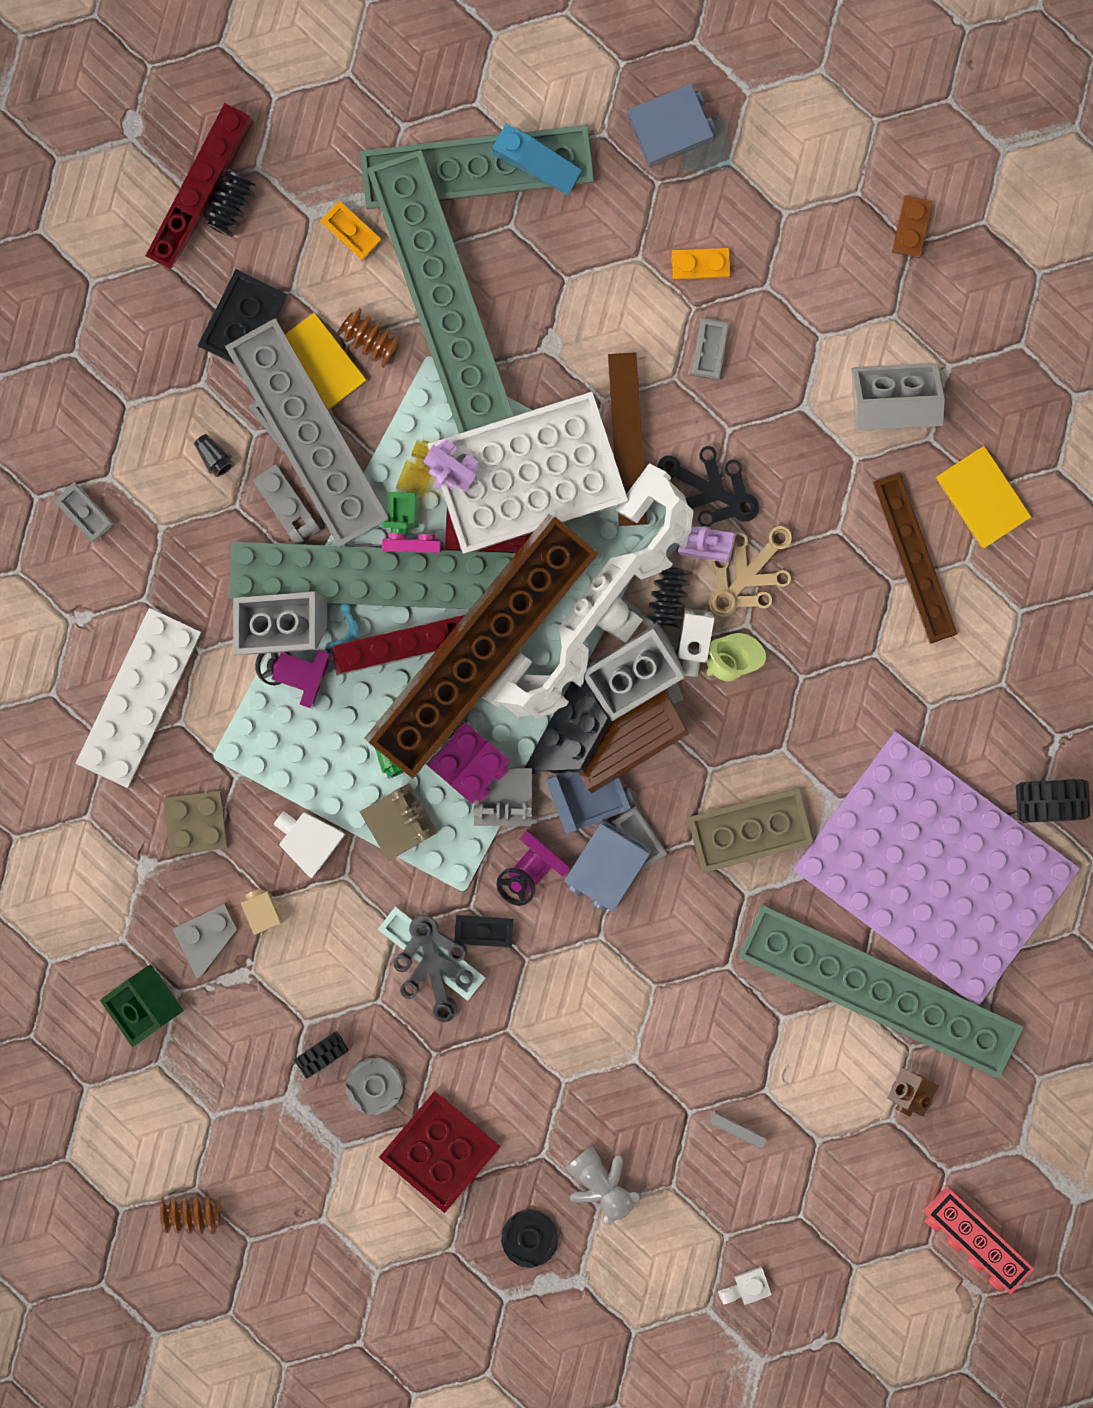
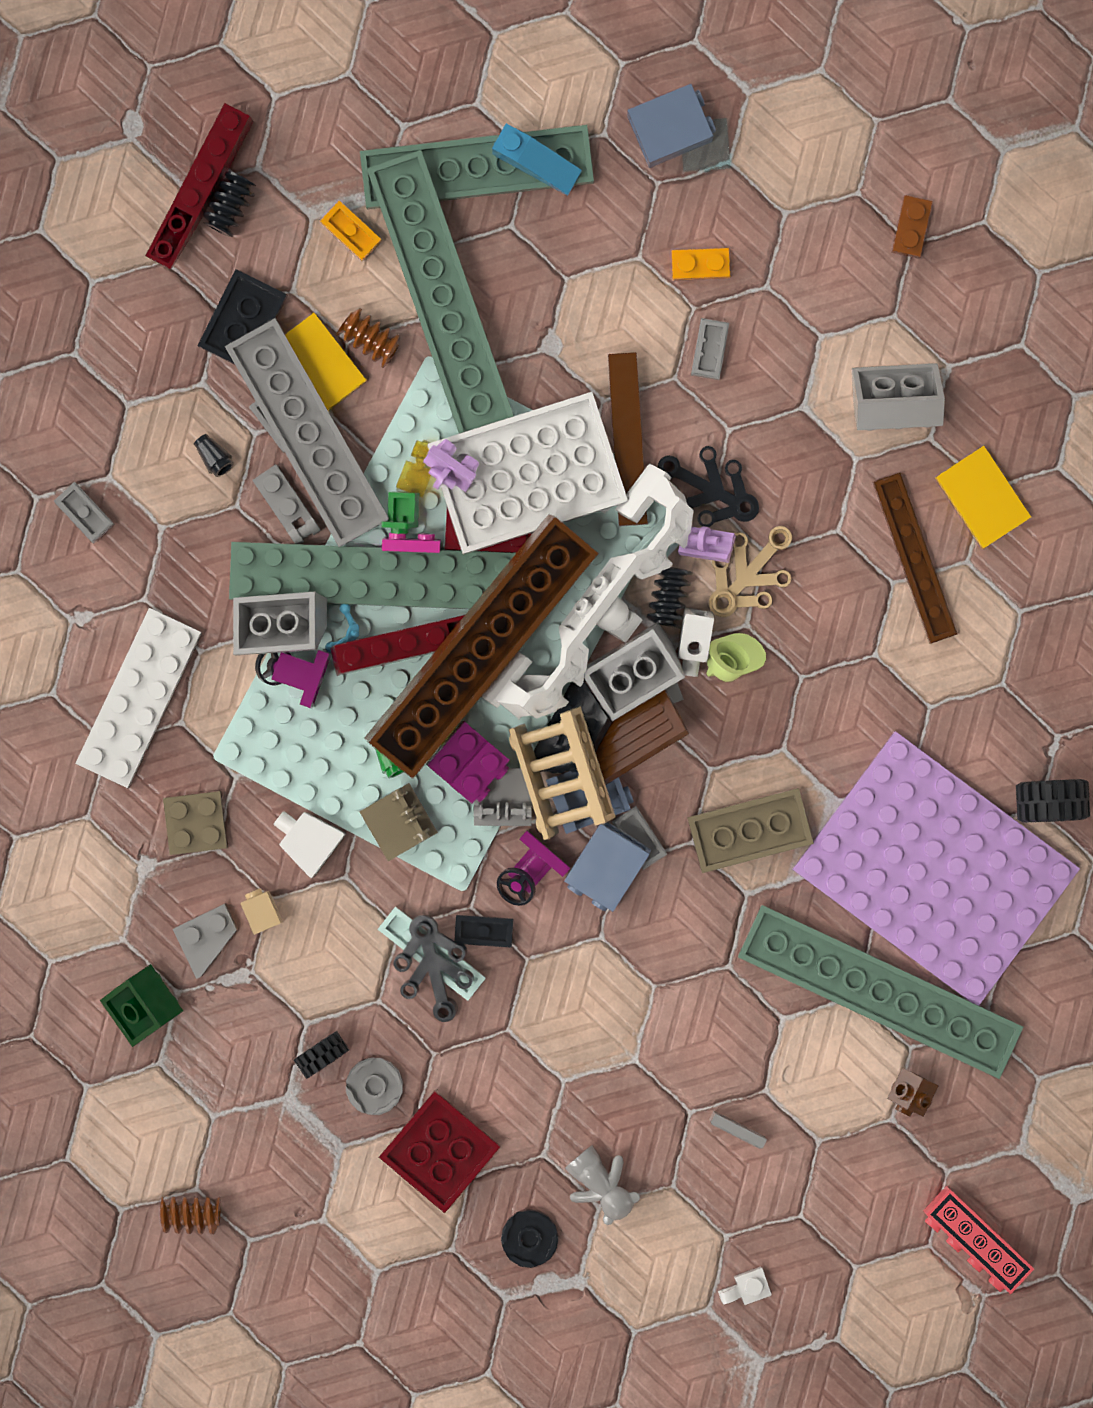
(582, 754): none -> tan fence

